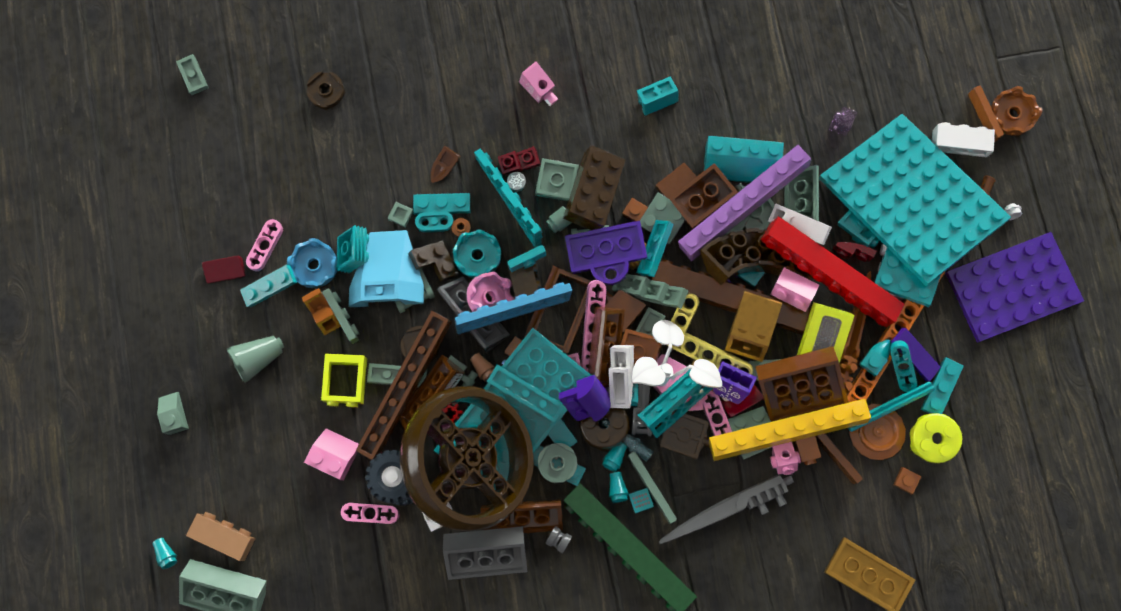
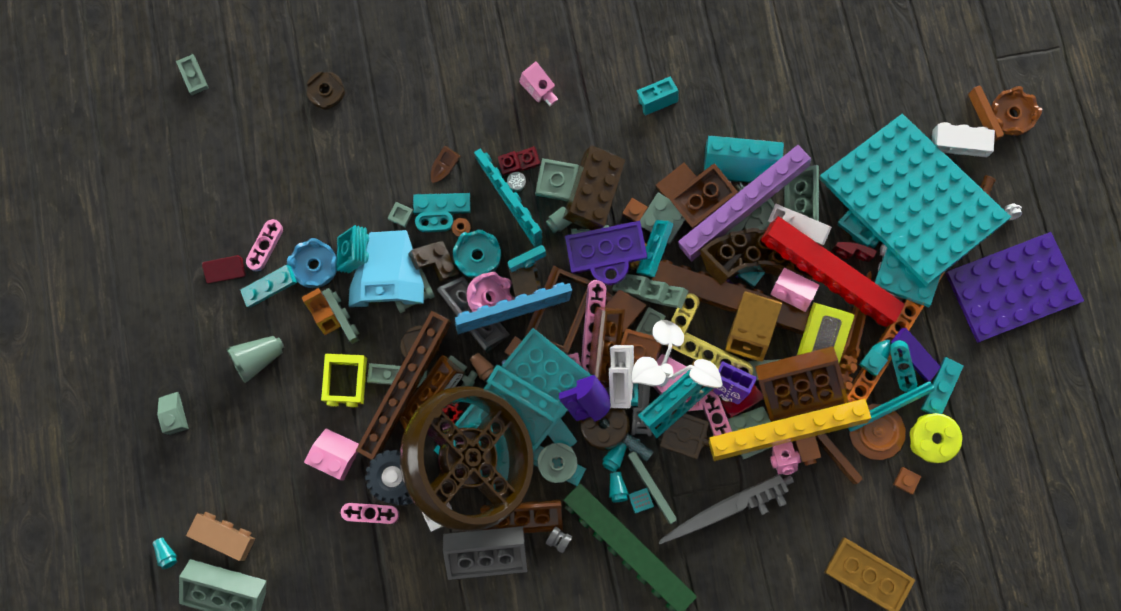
(843, 121): clear purple brick -> none

